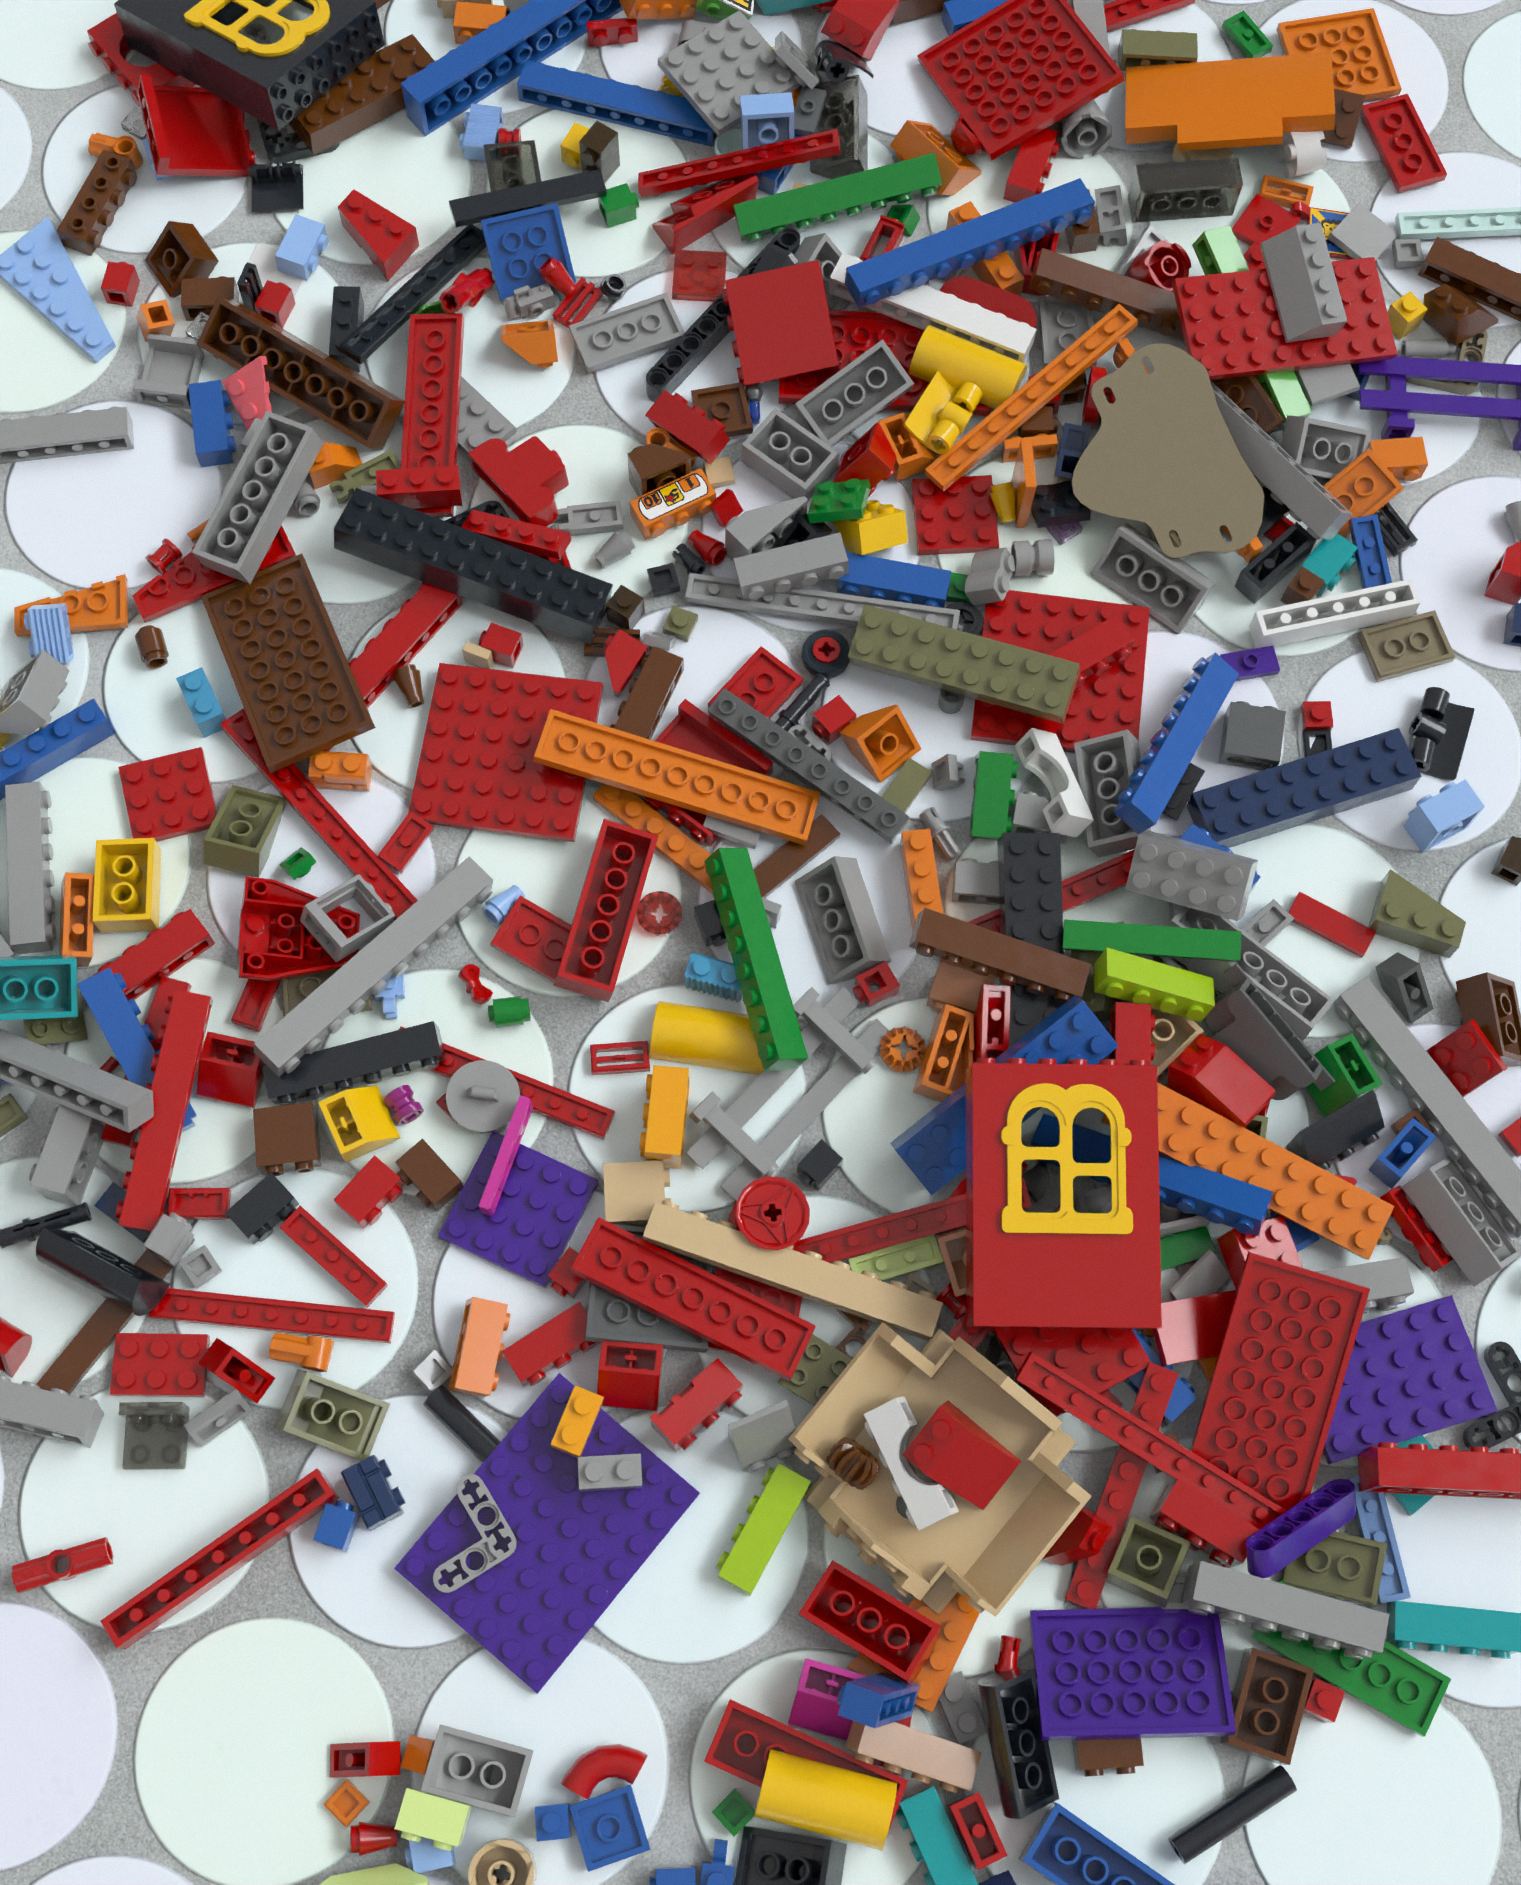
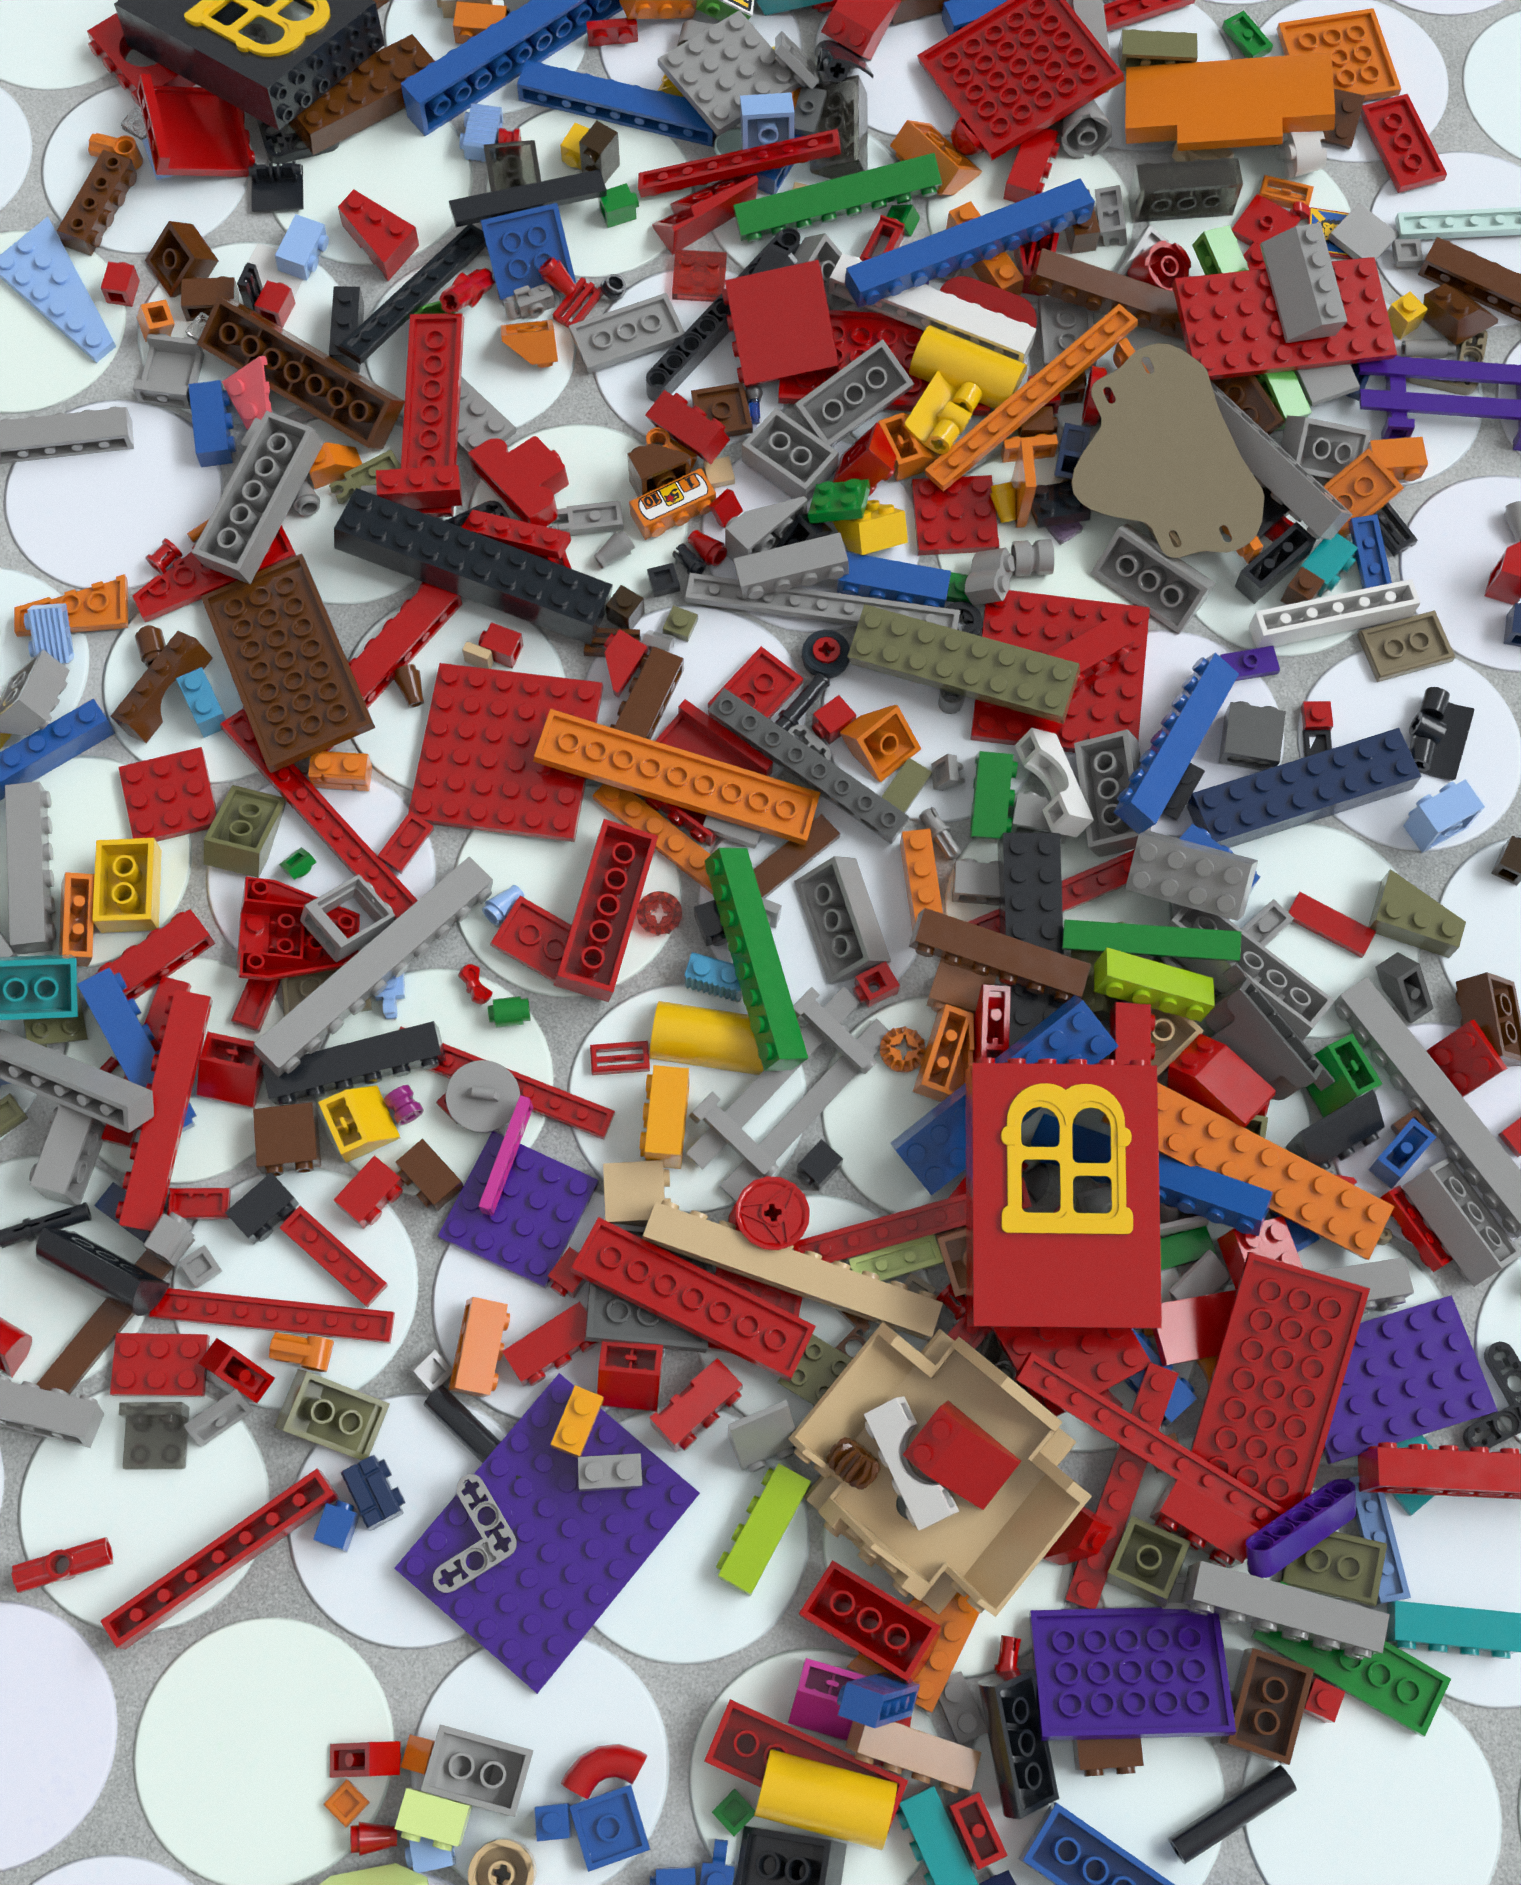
(141, 708): none -> reddish brown arch

